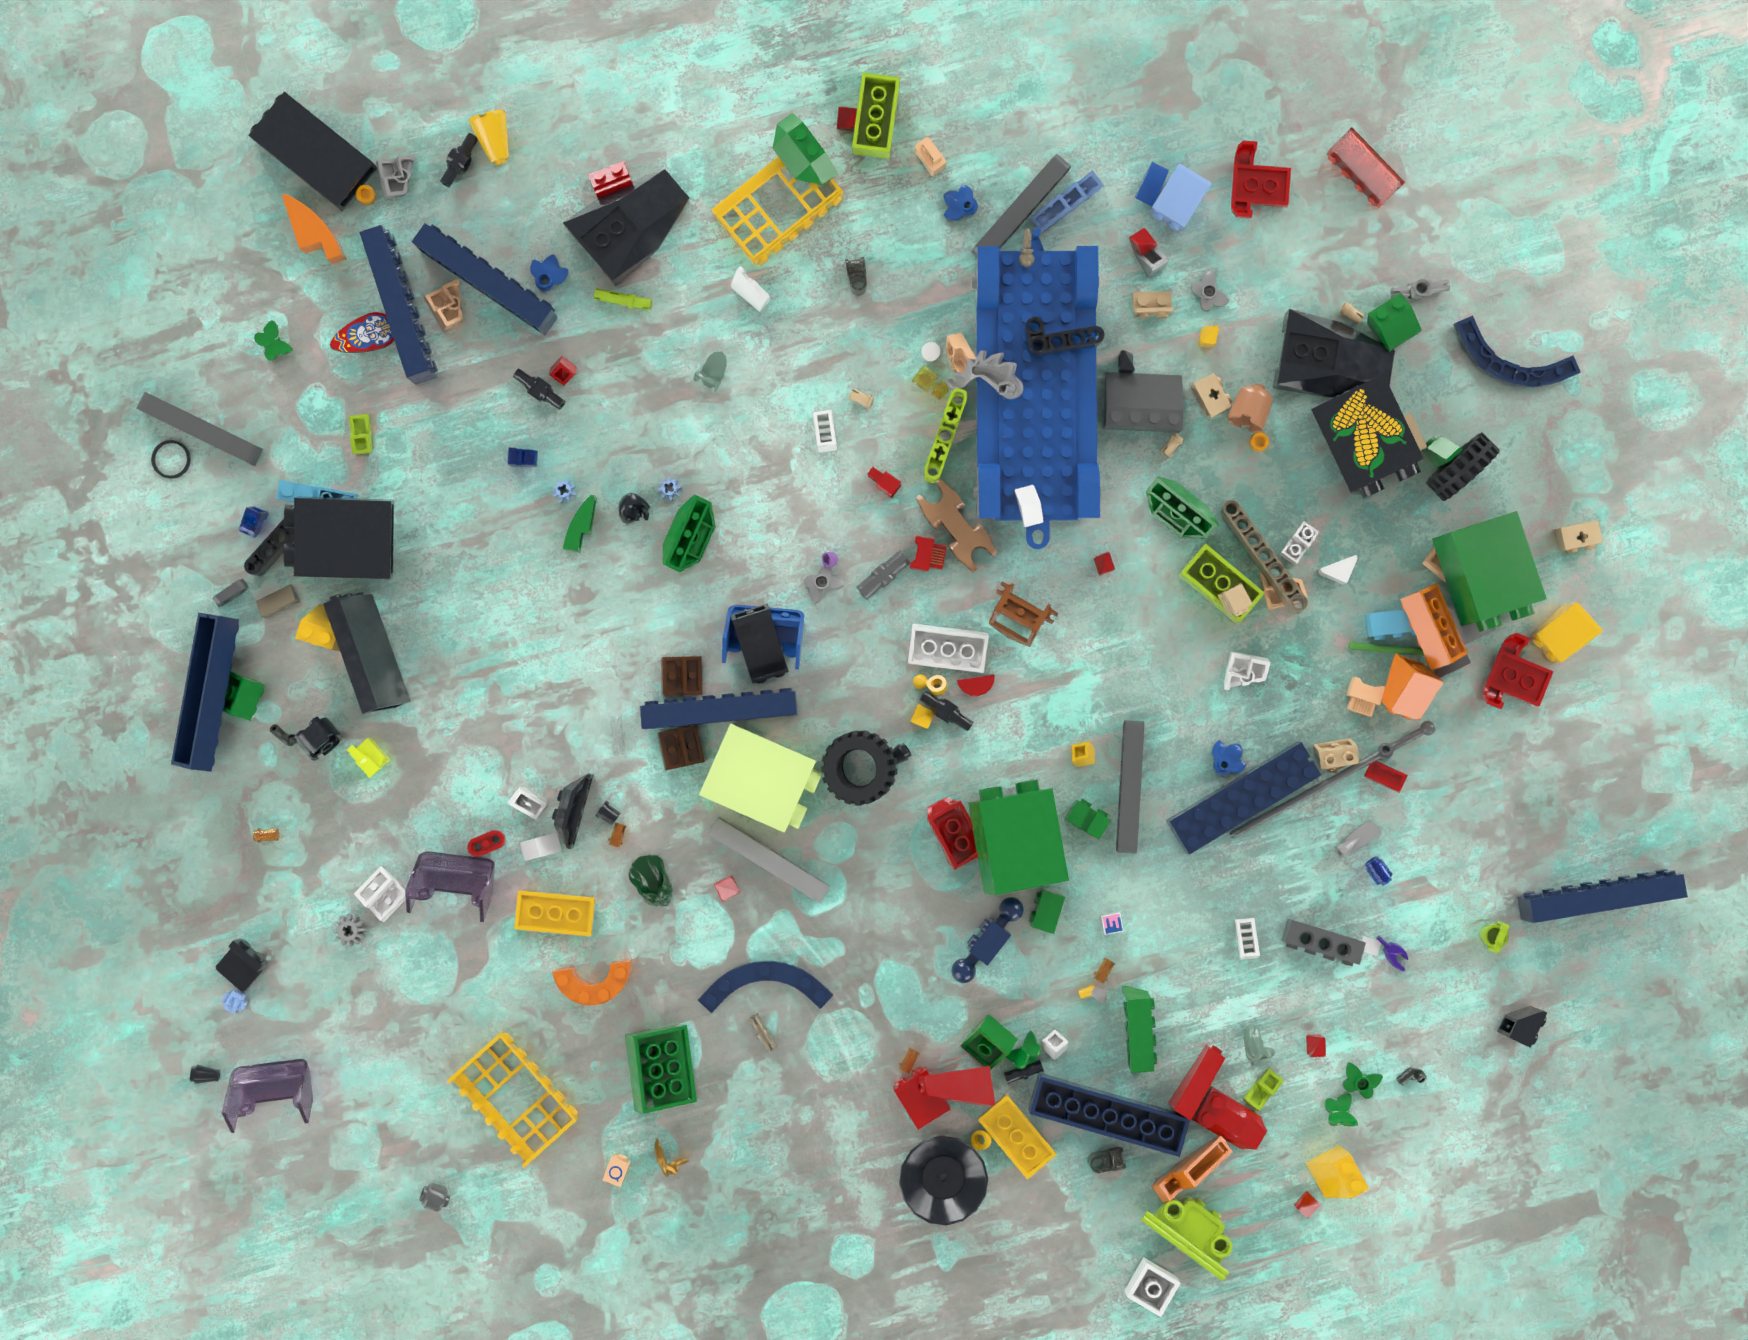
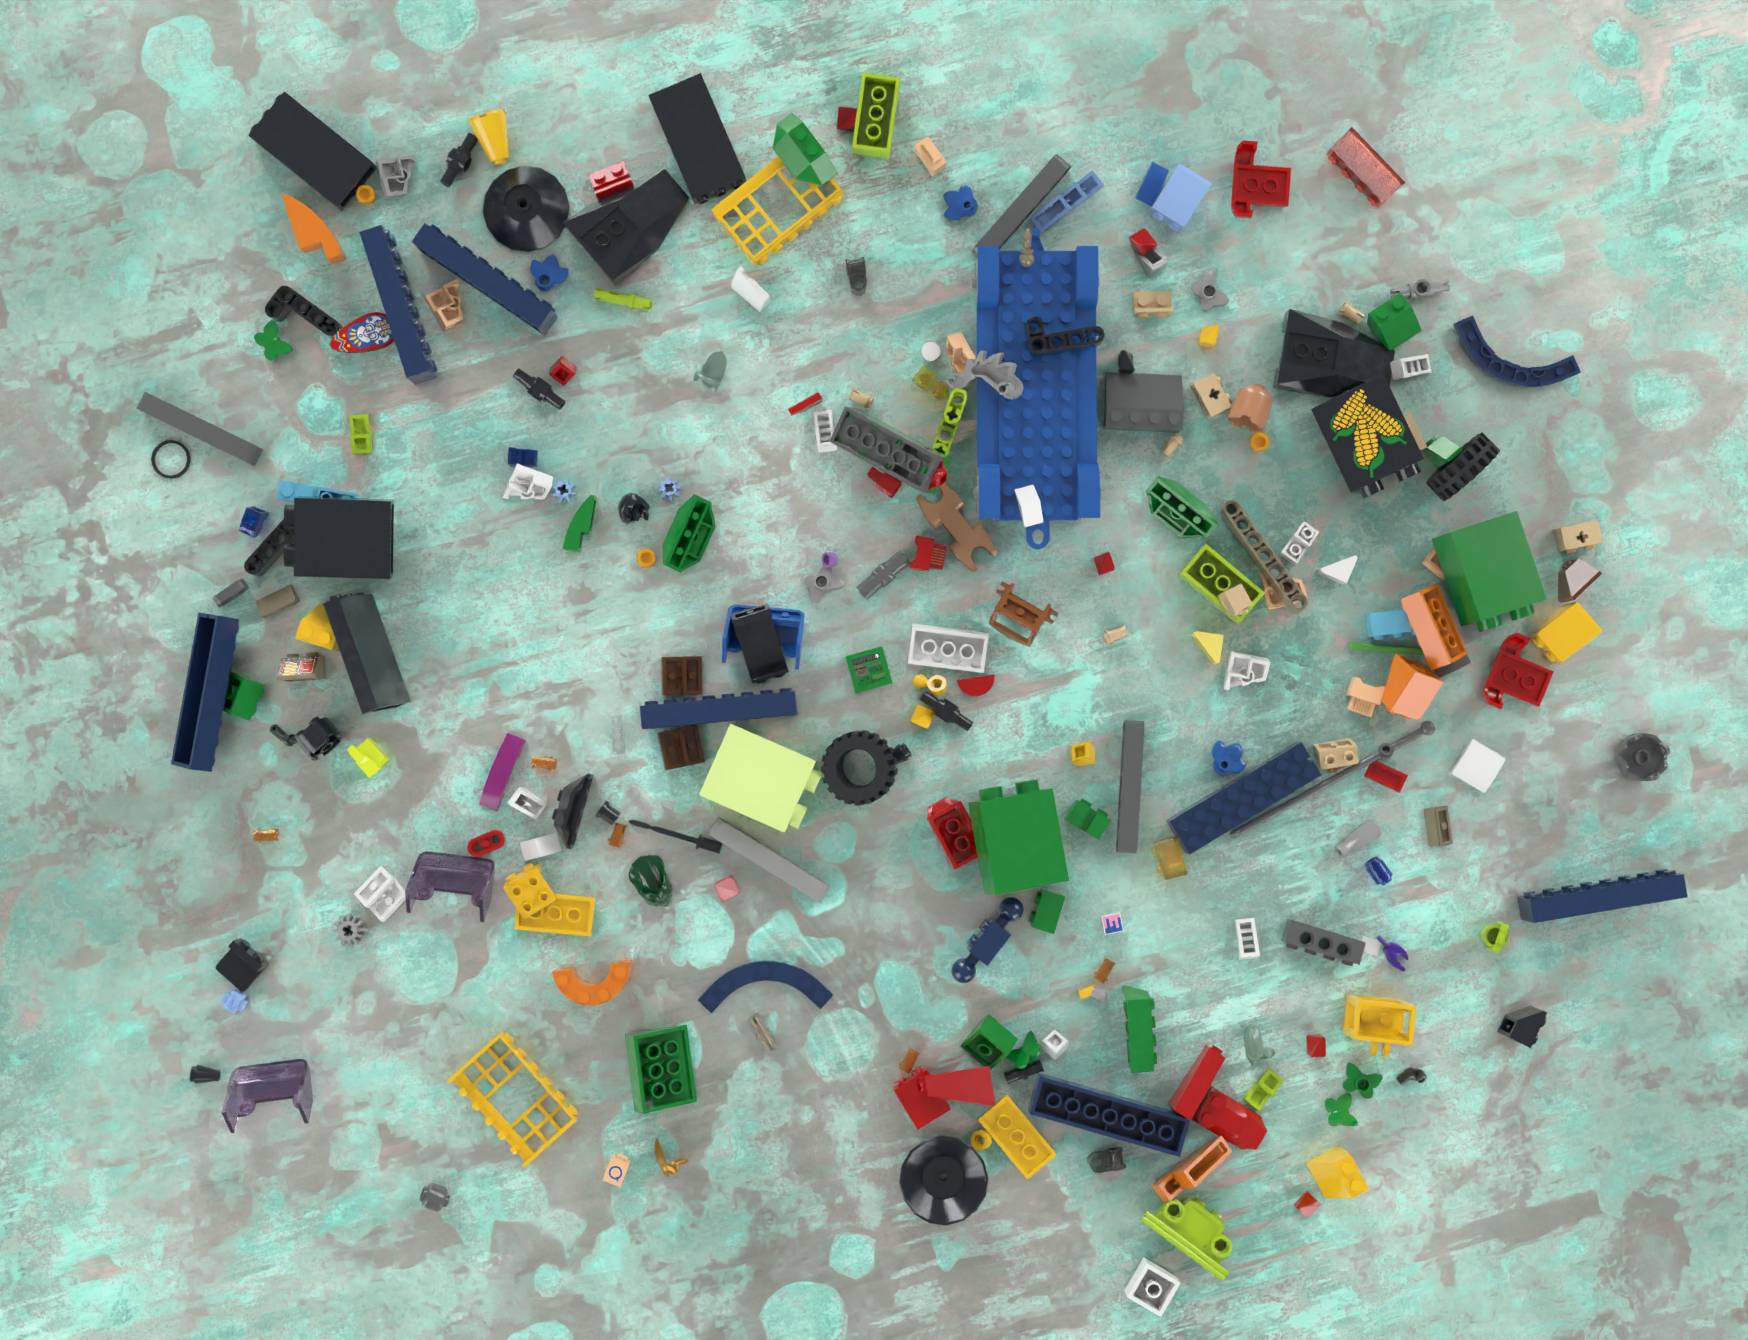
(294, 304): none -> black beam
(301, 668): none -> slope
(501, 771): none -> magenta slope
(528, 483): none -> white slope
(529, 890): none -> yellow bracket
(536, 223): none -> black dish
(544, 763): none -> clear orange pin
(646, 558): none -> light orange tile
(697, 139): none -> black brick
(701, 842): none -> black piece
(806, 404): none -> red tile
(868, 669): none -> green tile
(890, 450): none -> dark grey piece
(1115, 634): none -> tan pin
(1169, 858): none -> clear yellow brick
(1210, 644): none -> light yellow slope
(1378, 1021): none -> yellow piece
(1399, 368): none -> white slope
(1438, 826): none -> dark tan slope
(1478, 765): none -> white slope
(1575, 579): none -> slope
(1654, 750): none -> dark grey plate

